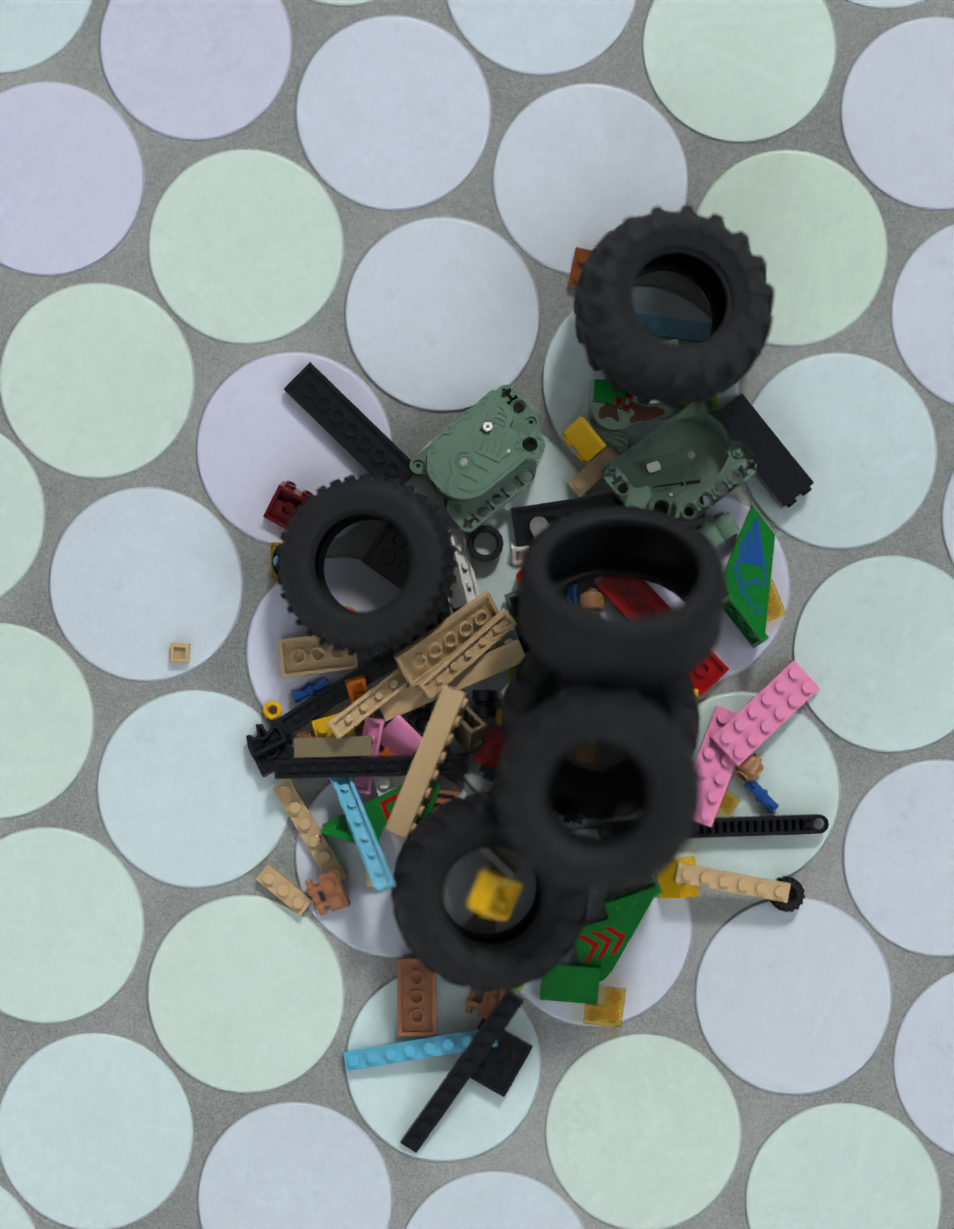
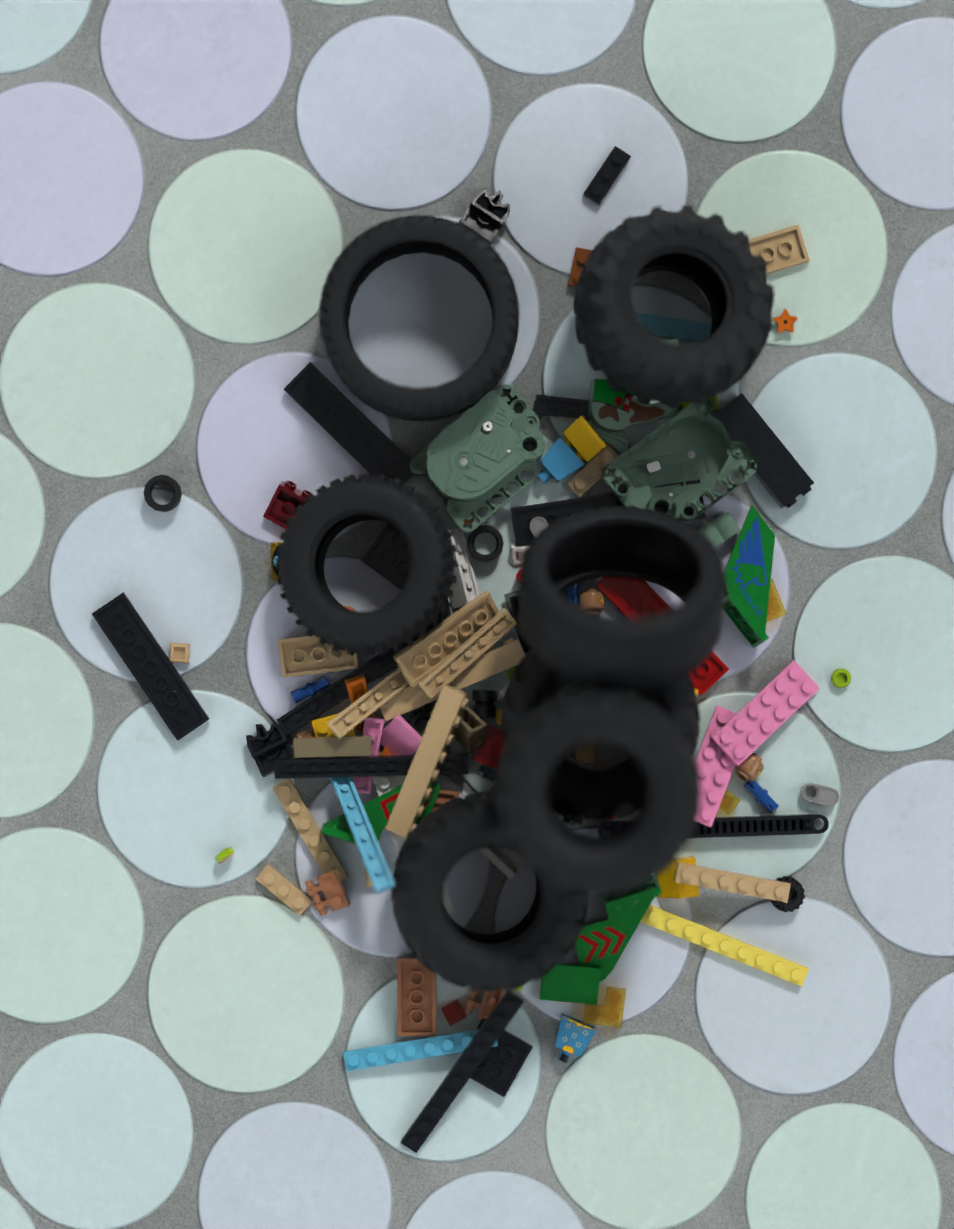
(148, 496): none -> black tyre
(150, 666): none -> black plate
(224, 855): none -> lime tile
(266, 712): yellow plate -> none
(413, 236): none -> black tyre
(453, 1012): none -> clear red plate
(486, 215): none -> black plate
(494, 895): yellow slope -> none
(559, 462): none -> dark azure torso
(561, 407): none -> black plate
(572, 1037): none -> dark azure torso
(607, 175): none -> black plate
(725, 945): none -> light yellow plate
(780, 249): none -> tan tile
(780, 322): none -> orange plate
(823, 794): none -> light grey piece
(840, 678): none -> lime tile

